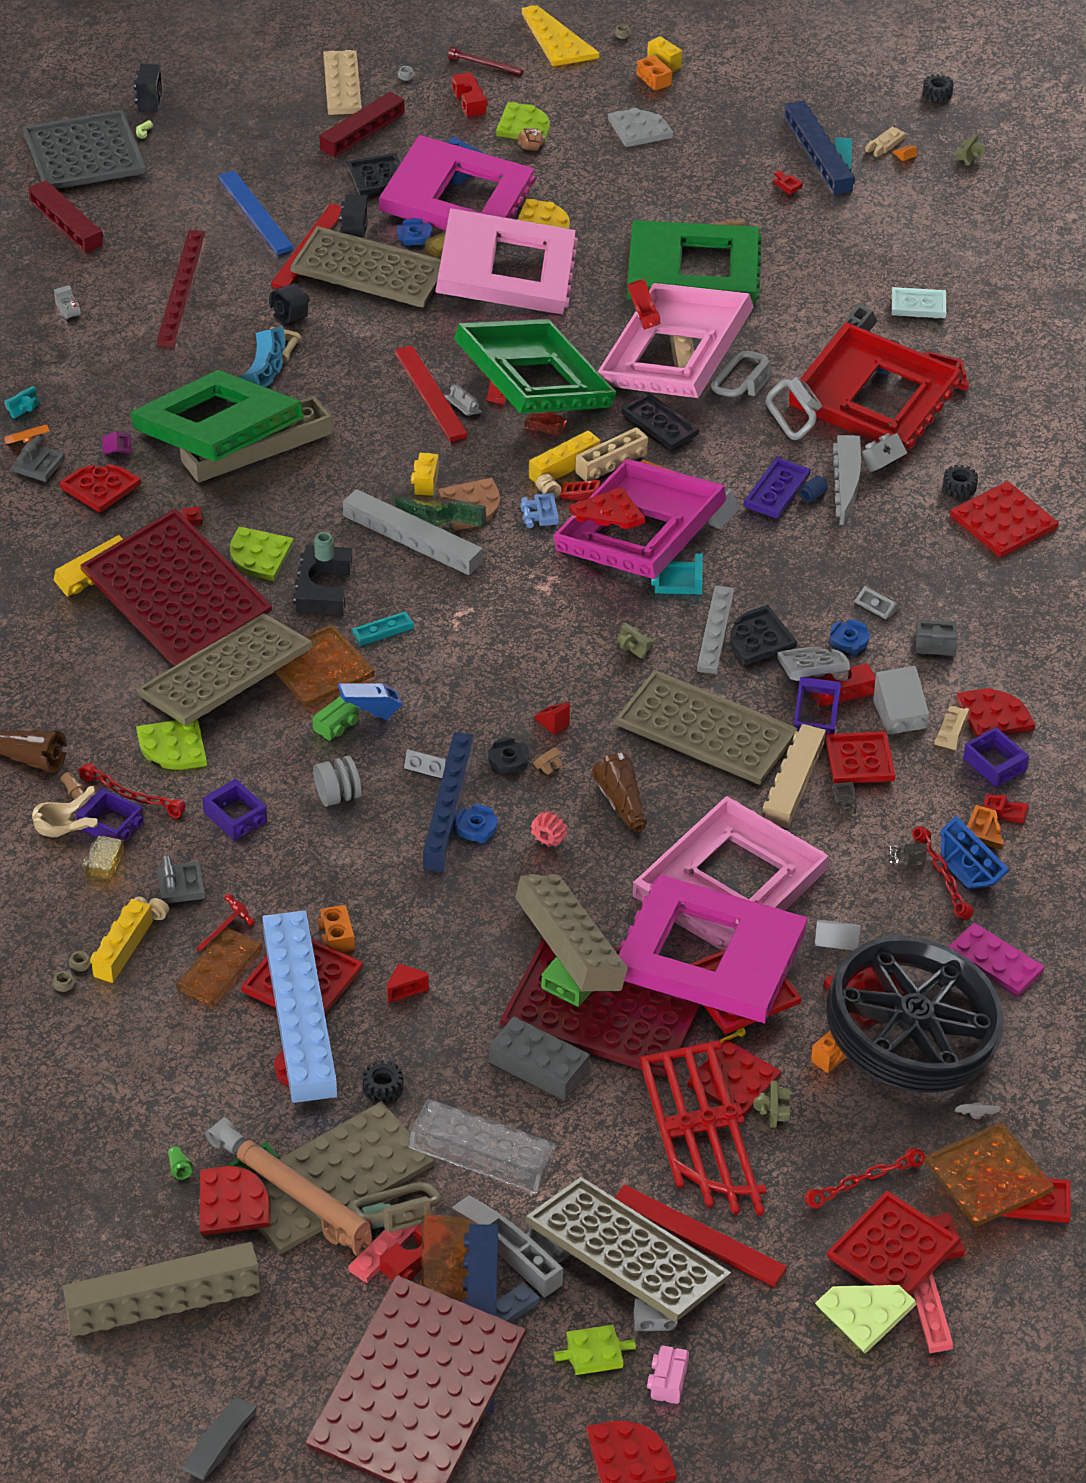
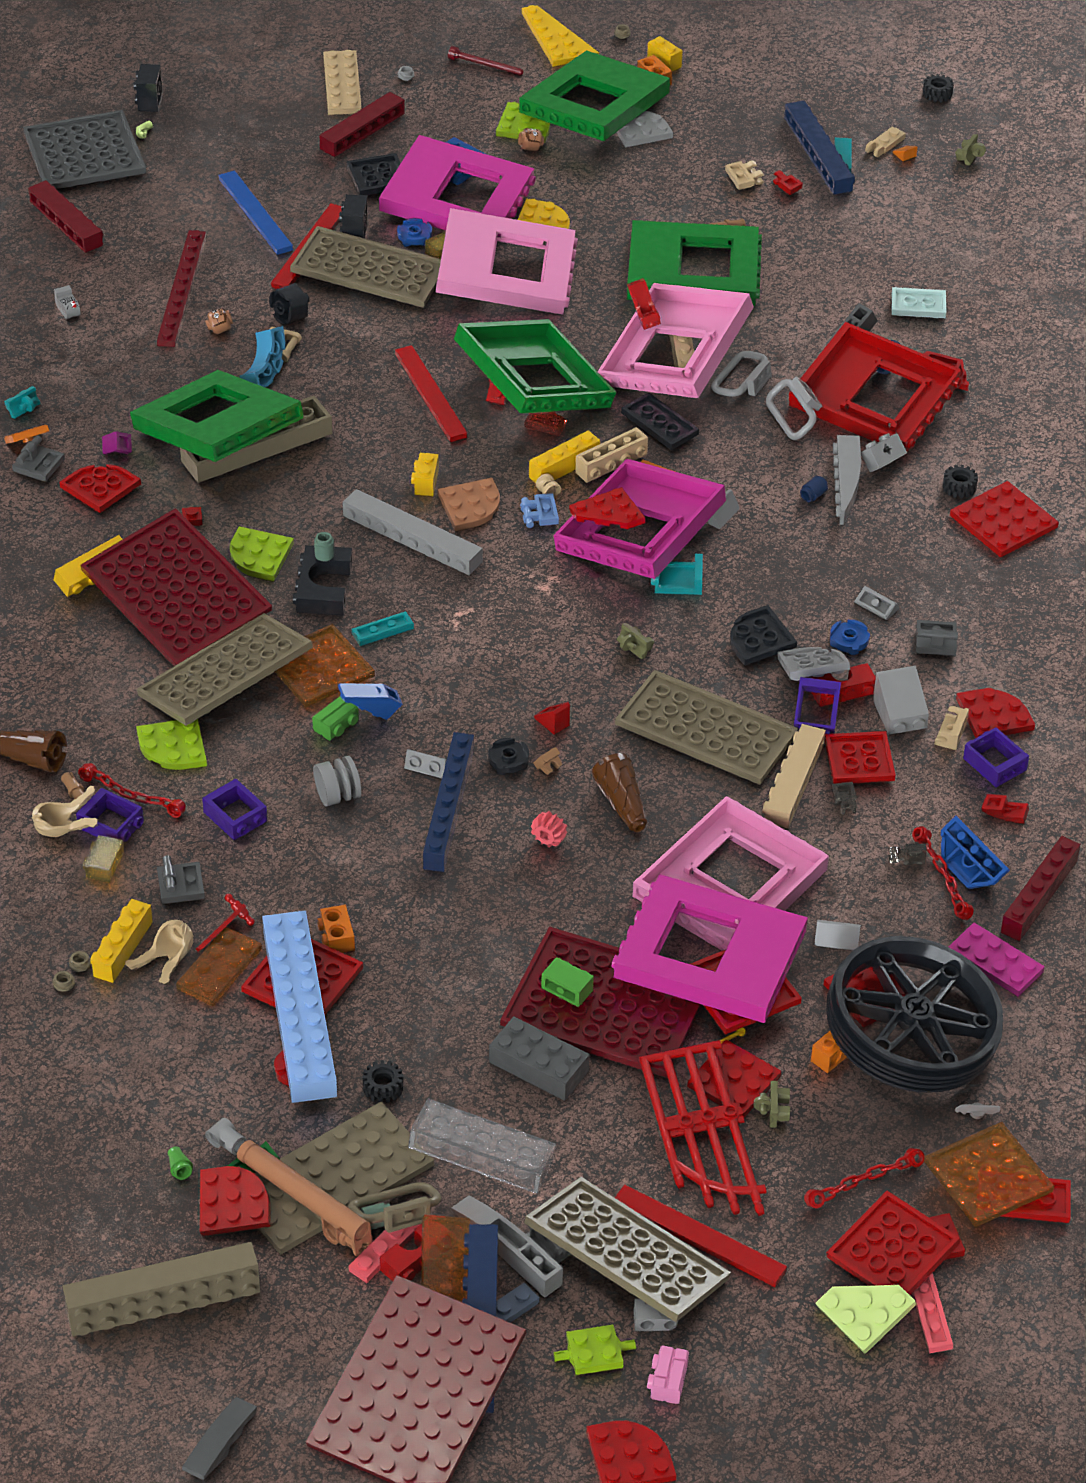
(158, 907): tan plate -> none
(172, 940): none -> tan hair
(219, 321): none -> nougat head
(406, 982): red slope -> none
(443, 511): clear green bracket -> none
(466, 403): light grey hinge -> none
(472, 96): red arch -> none
(476, 832): blue plate -> none
(571, 933): dark tan brick -> none
(579, 490): red slope -> none
(634, 86): none -> green panel
(715, 630): light grey plate -> none
(743, 175): none -> tan plate
(777, 487): dark purple plate -> none
(985, 826): orange wing -> none
(1040, 888): none -> dark red brick

